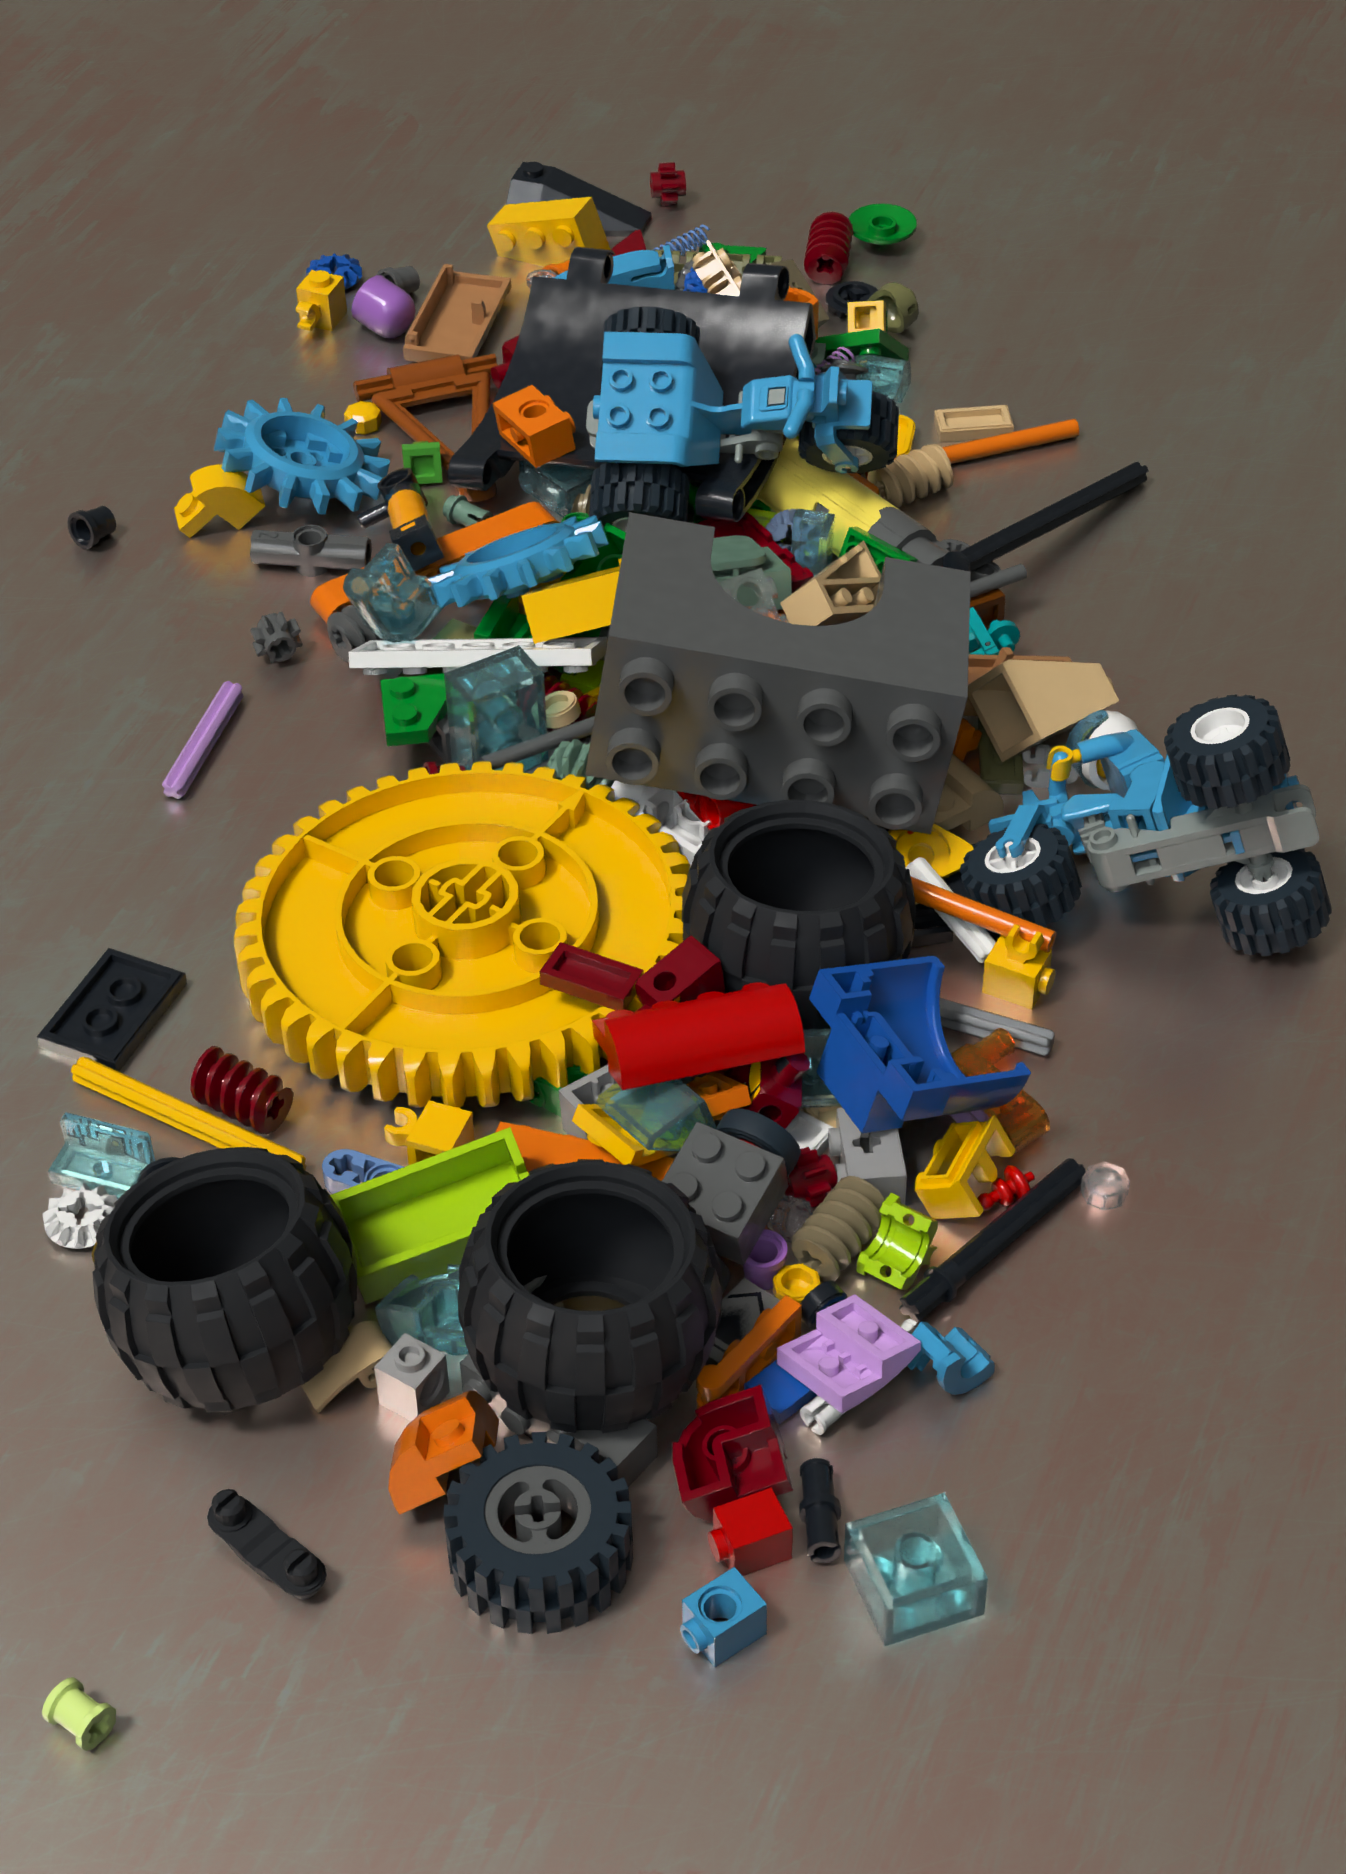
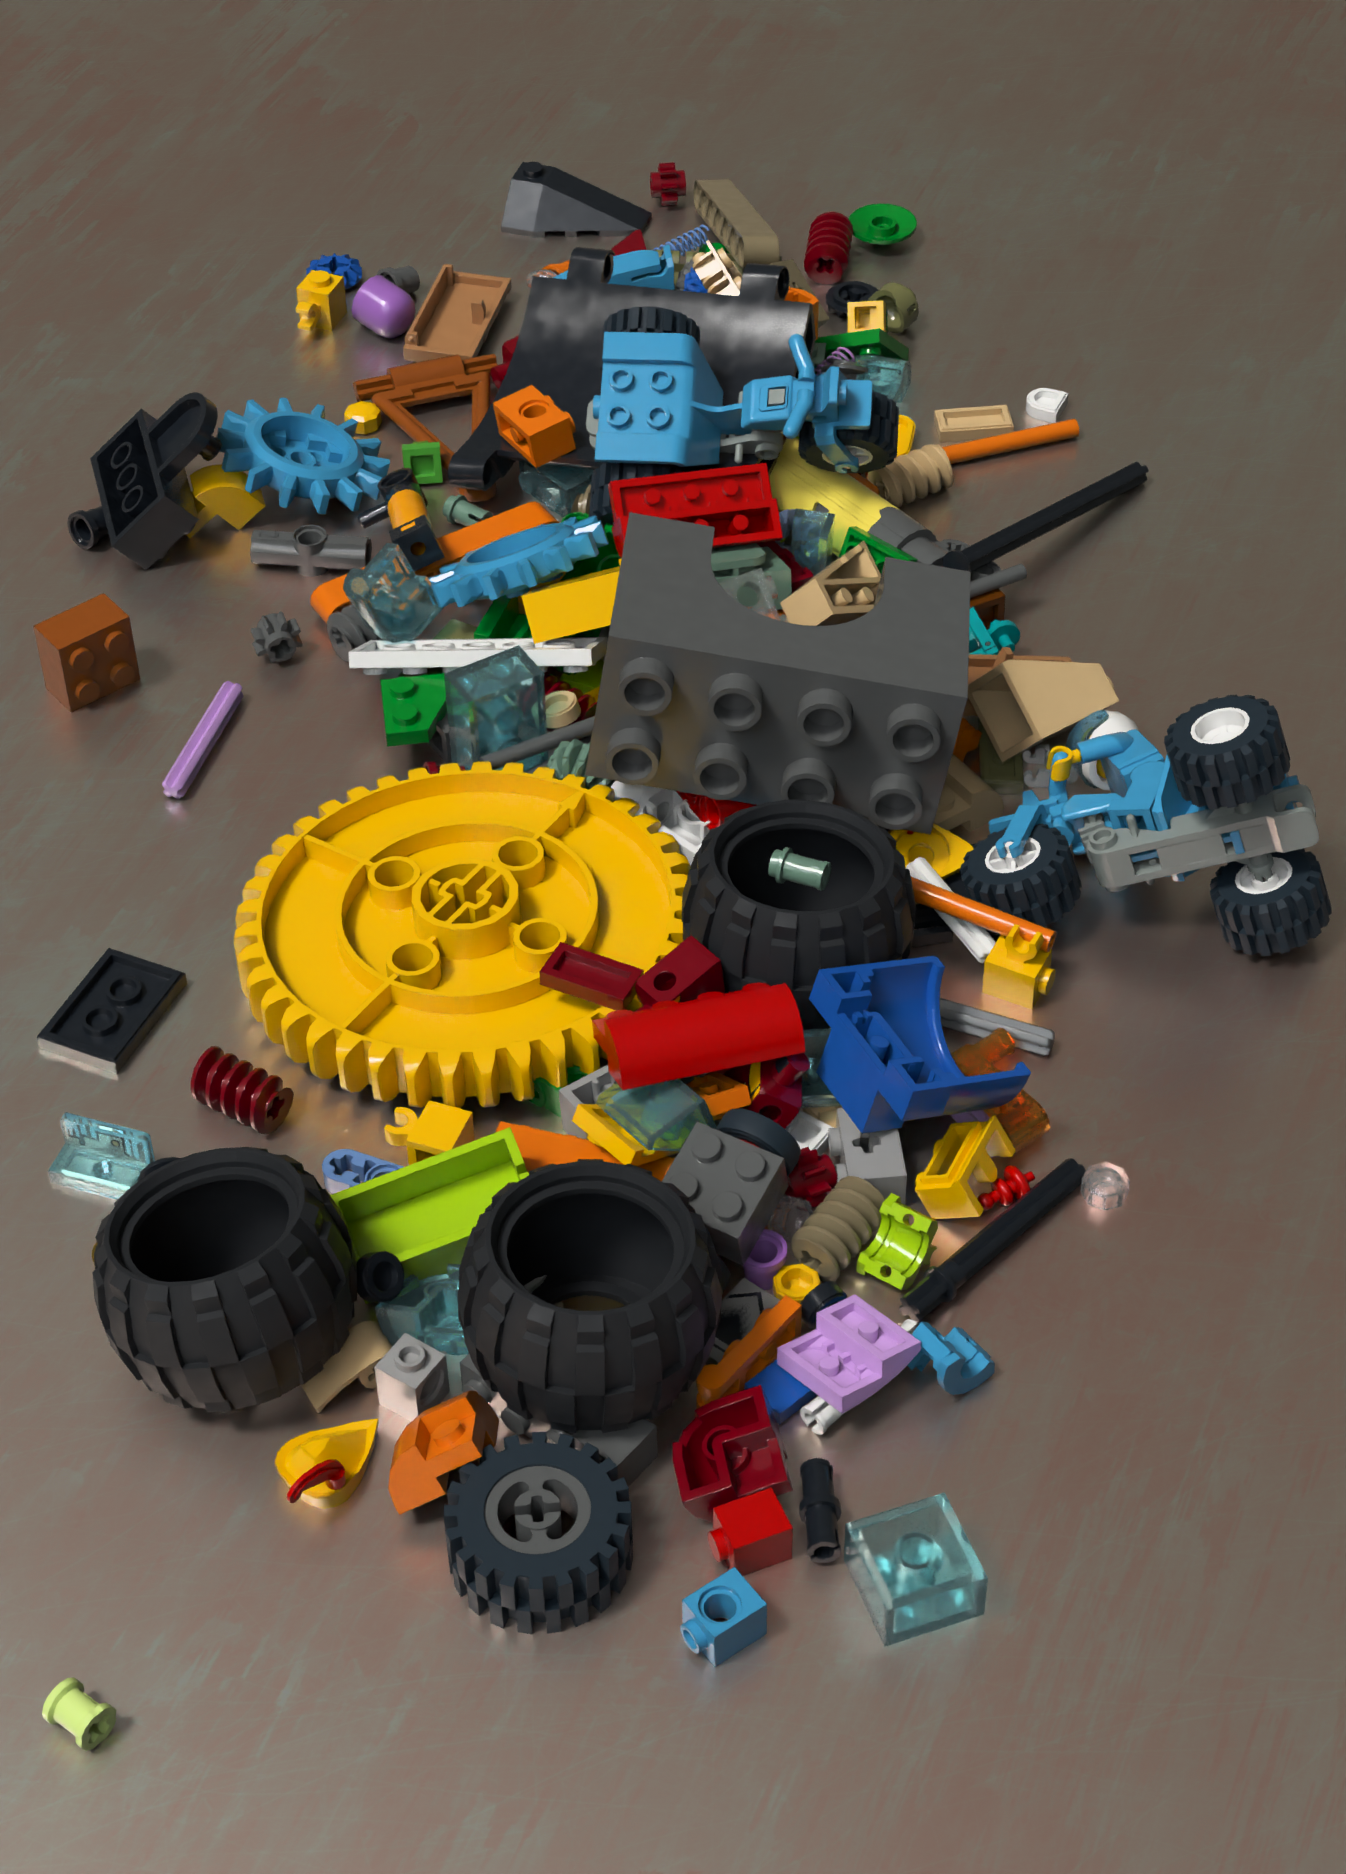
(61, 1221): white gear -> none
(87, 652): none -> dark orange piece
(145, 477): none -> black brick
(171, 1109): yellow axle -> none
(265, 1546): black piece -> none
(326, 1463): none -> yellow piece
(379, 1277): none -> black tile
(547, 230): yellow wedge -> none
(727, 498): none -> red brick
(735, 222): none -> dark tan beam
(799, 869): none -> sand green pin
(1046, 404): none -> white tile

